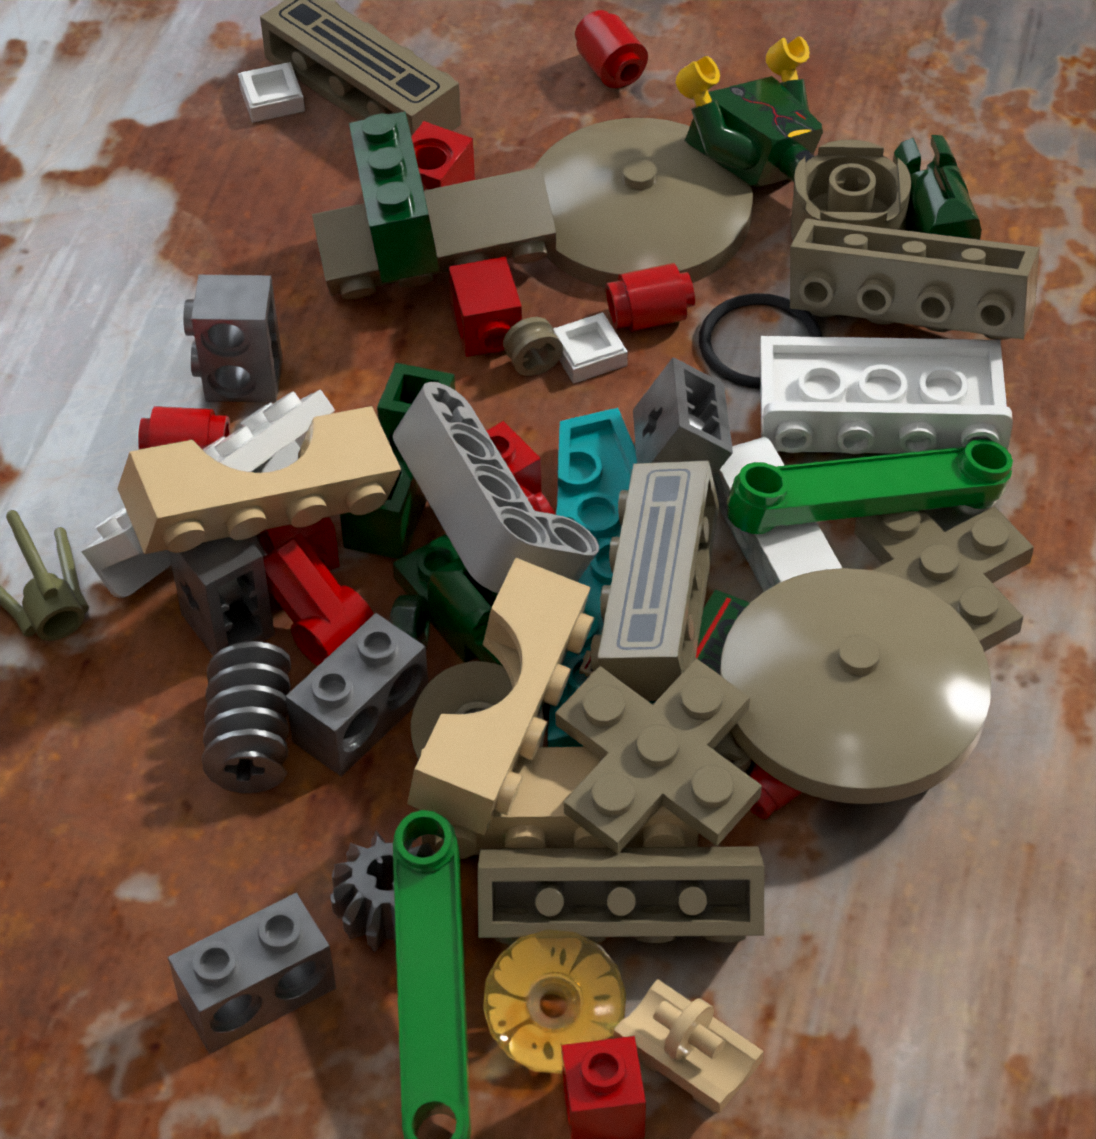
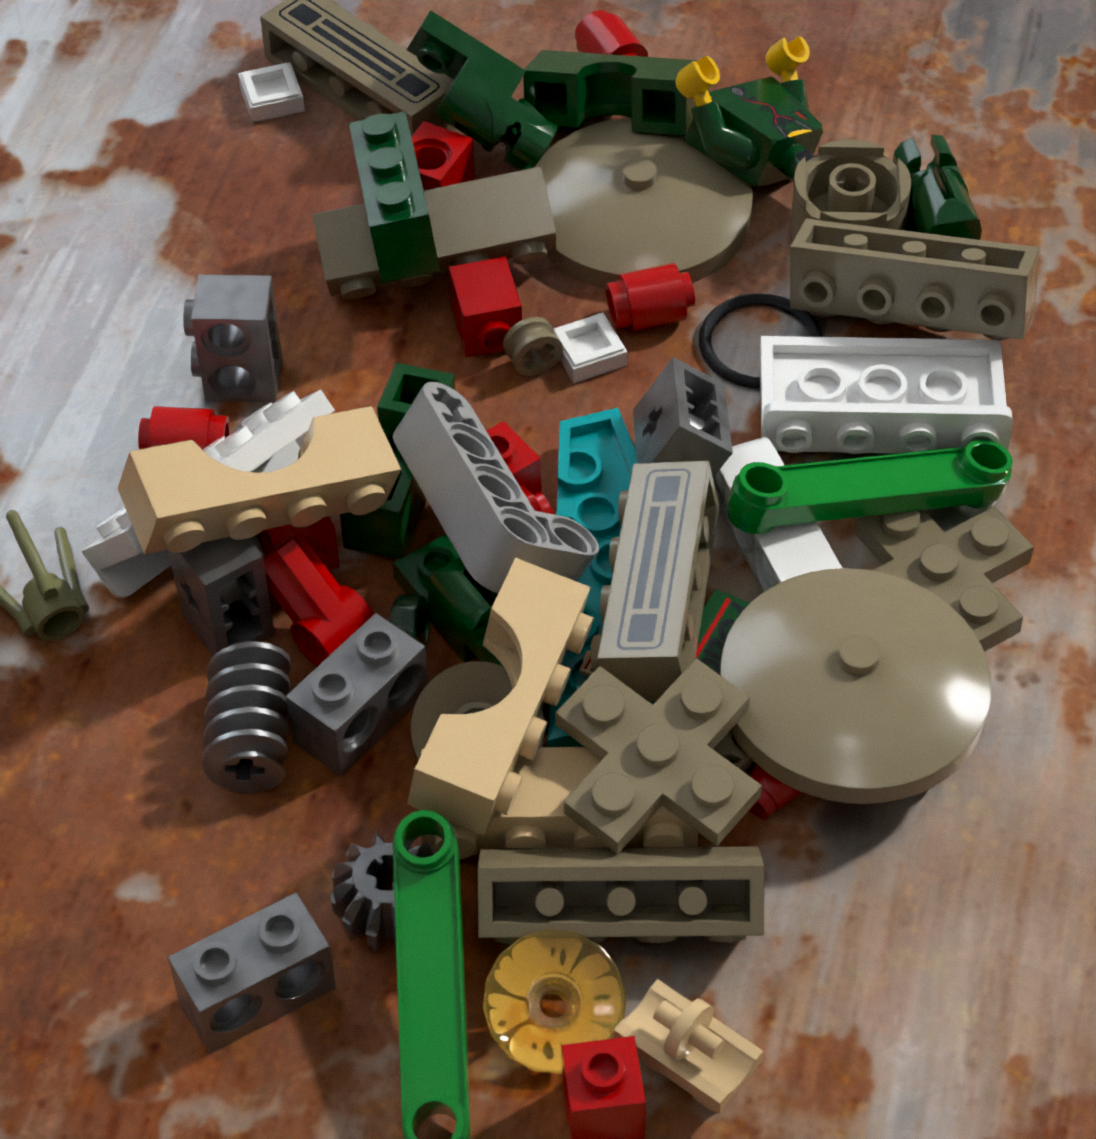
(481, 93): none -> dark green plate
(586, 85): none -> dark green arch

